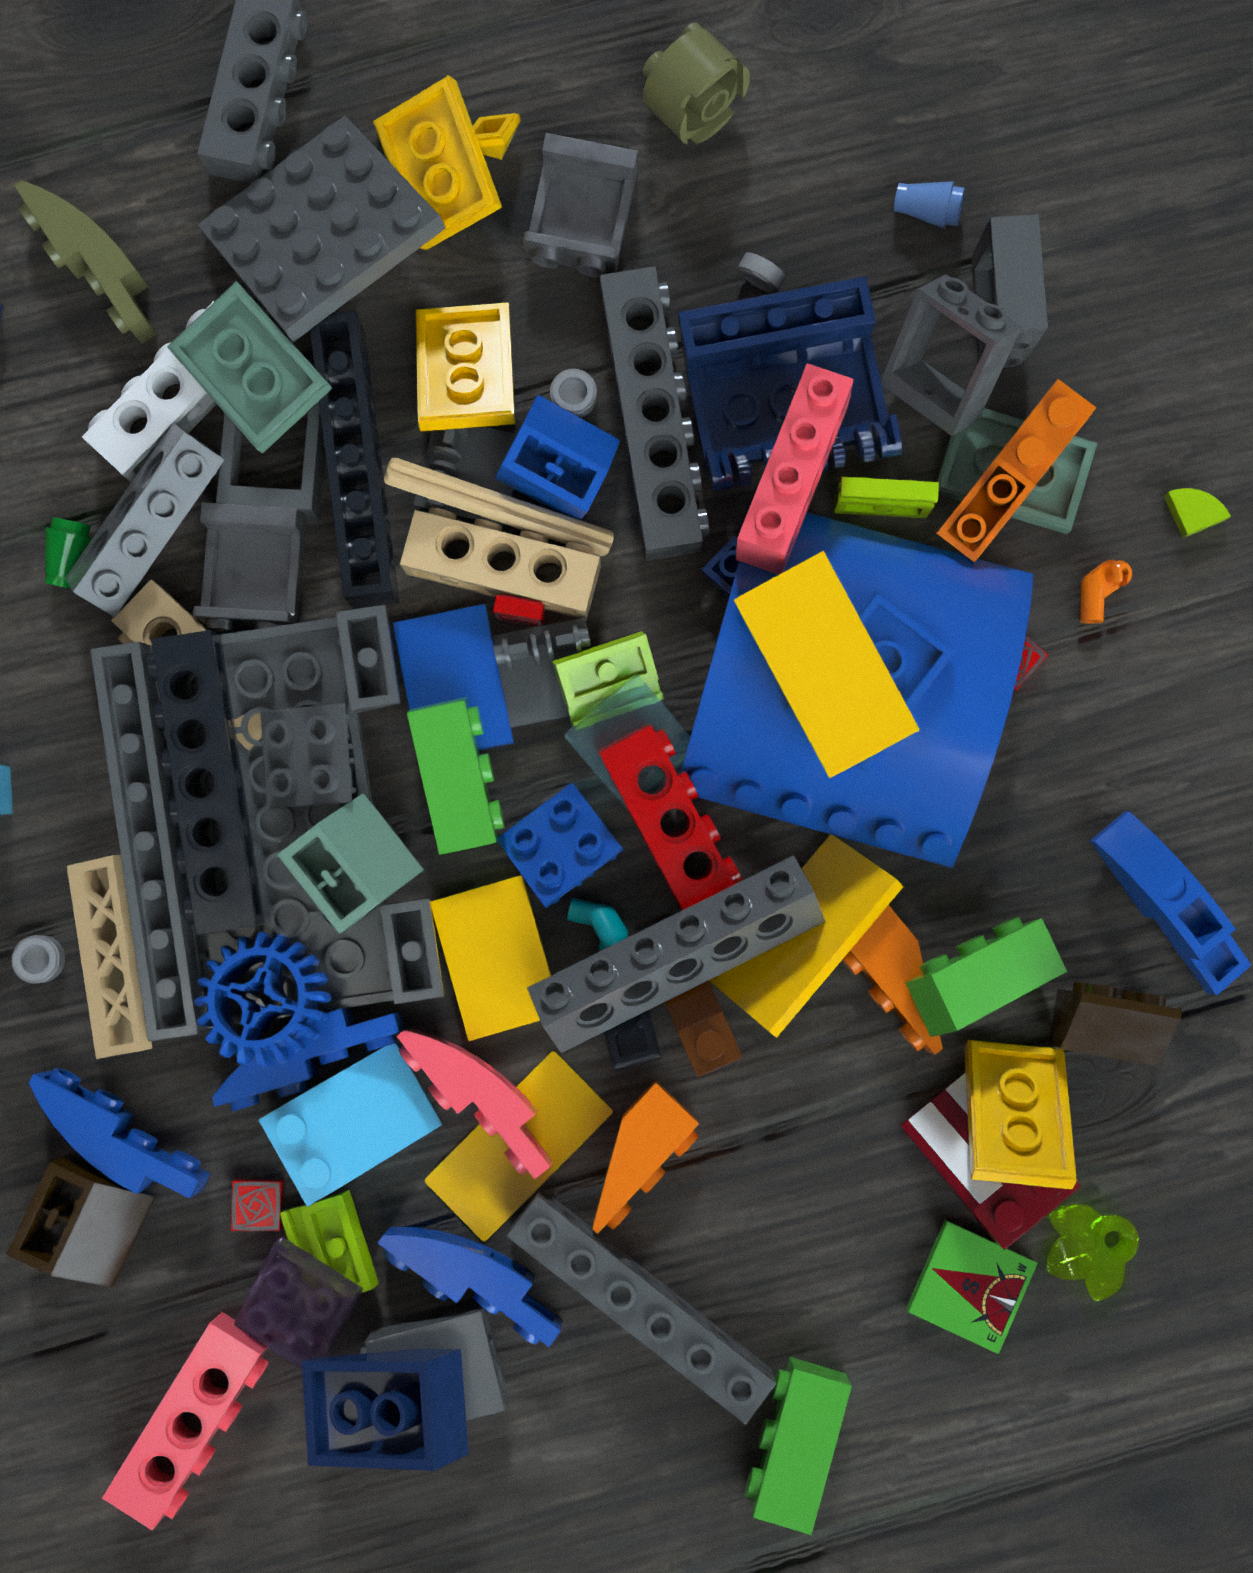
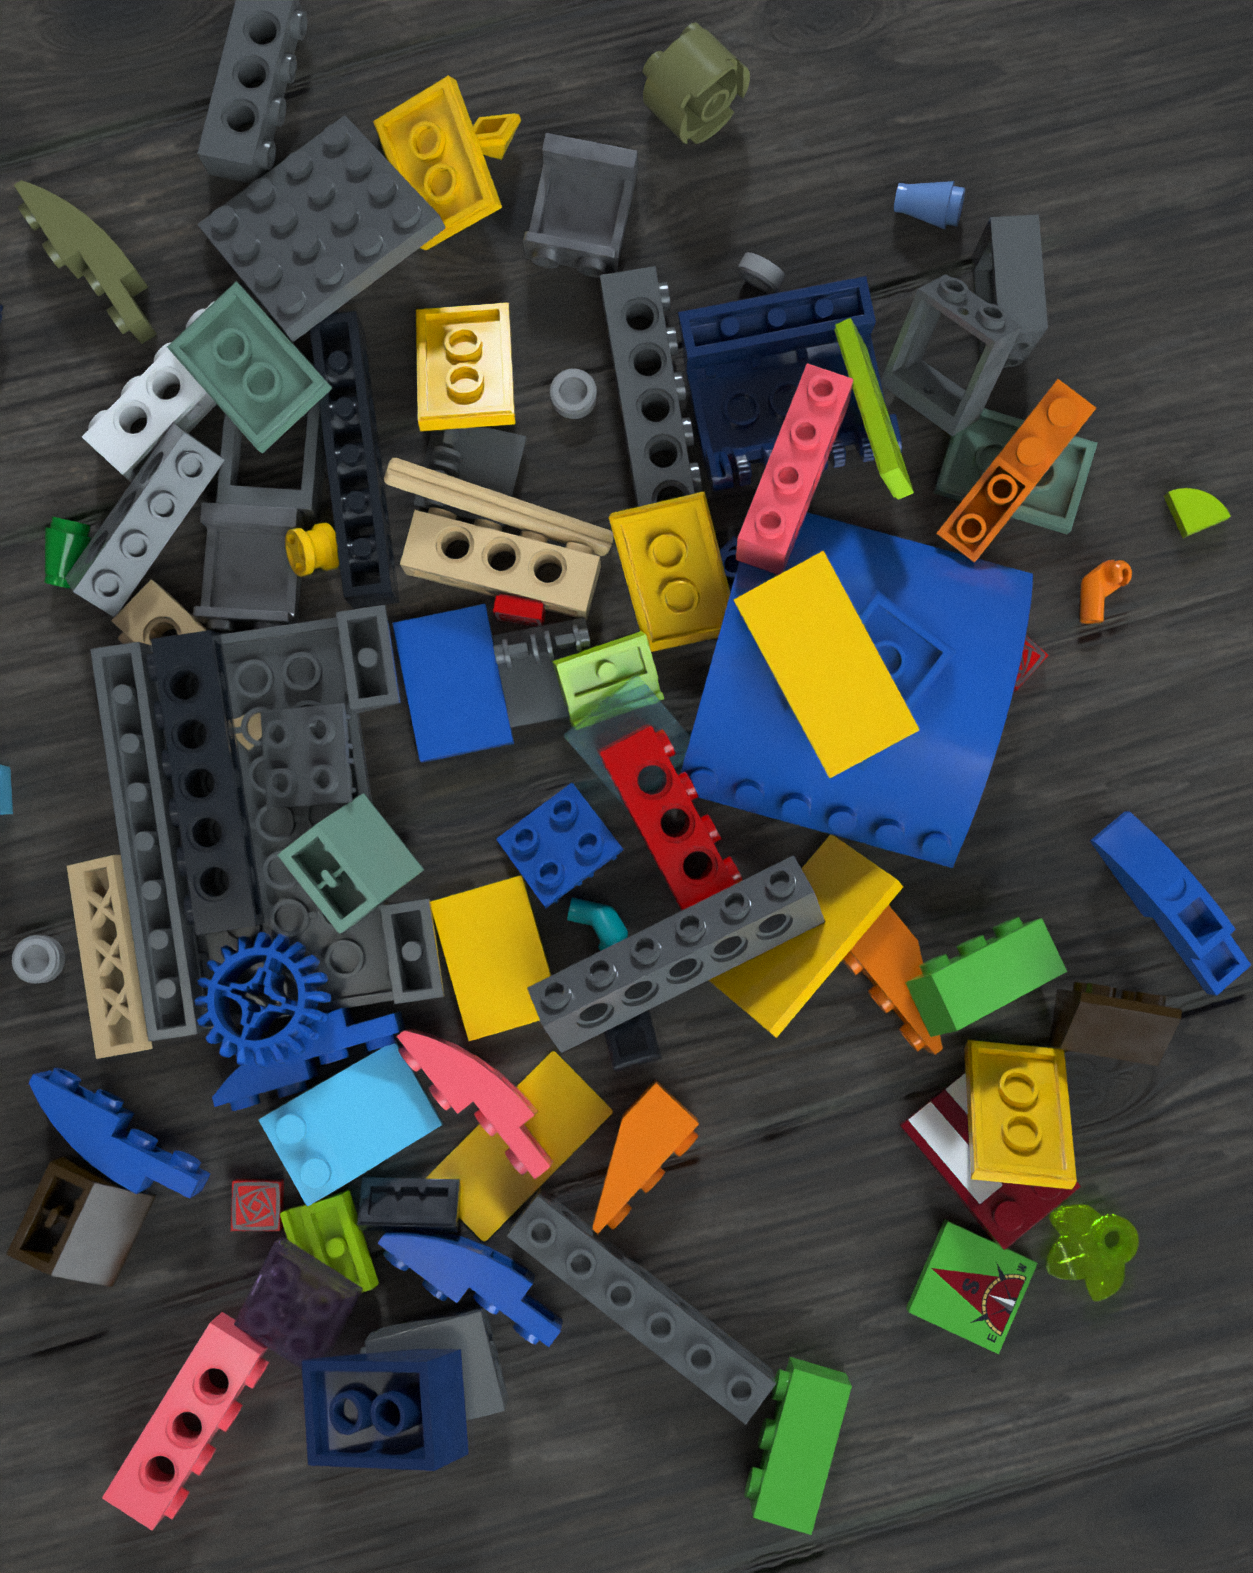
(312, 549): none -> yellow wheel
(409, 1204): none -> black plate
(455, 775): bright green brick -> none
(558, 459): blue slope -> none
(673, 570): none -> yellow tile
(703, 1029): reddish brown slope -> none
(873, 410): none -> lime tile
(885, 497): lime plate -> none

